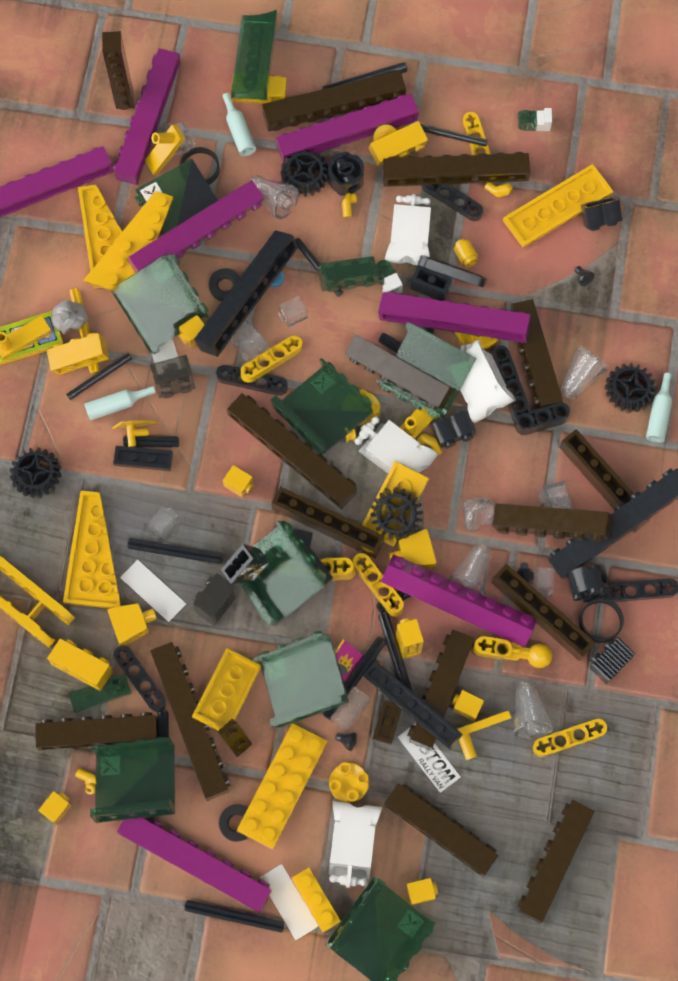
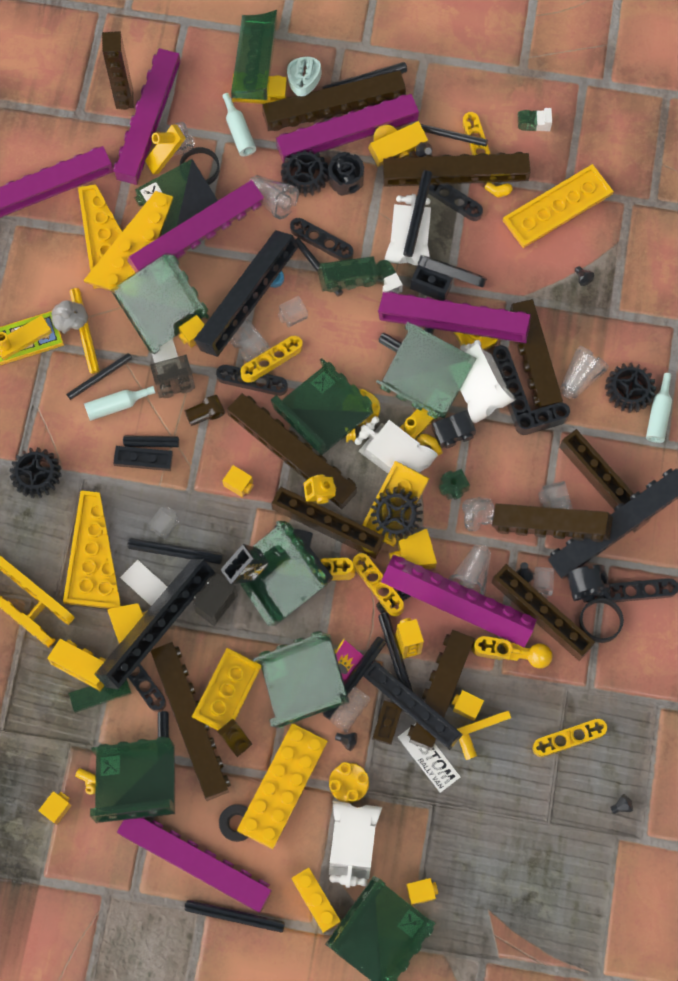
(78, 353): yellow brick -> none
(93, 732): dark brown brick -> none
(131, 432): yellow shield -> none
(154, 624): none -> black brick
(209, 409): none -> dark brown piece
(216, 277): black tyre -> none
(289, 902): white sticker -> none
(309, 80): none -> light aqua piece
(319, 489): none -> yellow brick
(320, 241): none -> black beam
(346, 204): yellow arm -> none
(400, 372): brick -> none
(417, 213): none -> black axle
(423, 149): none -> black rock
(441, 830): dark brown brick -> none
(454, 484): none -> clear green brick
(466, 252): yellow brick -> none
(530, 713): clear cone -> none
(556, 861): dark brown brick -> none
(601, 212): black brick -> none
(611, 660): black brick -> none
(624, 804): none -> black rock

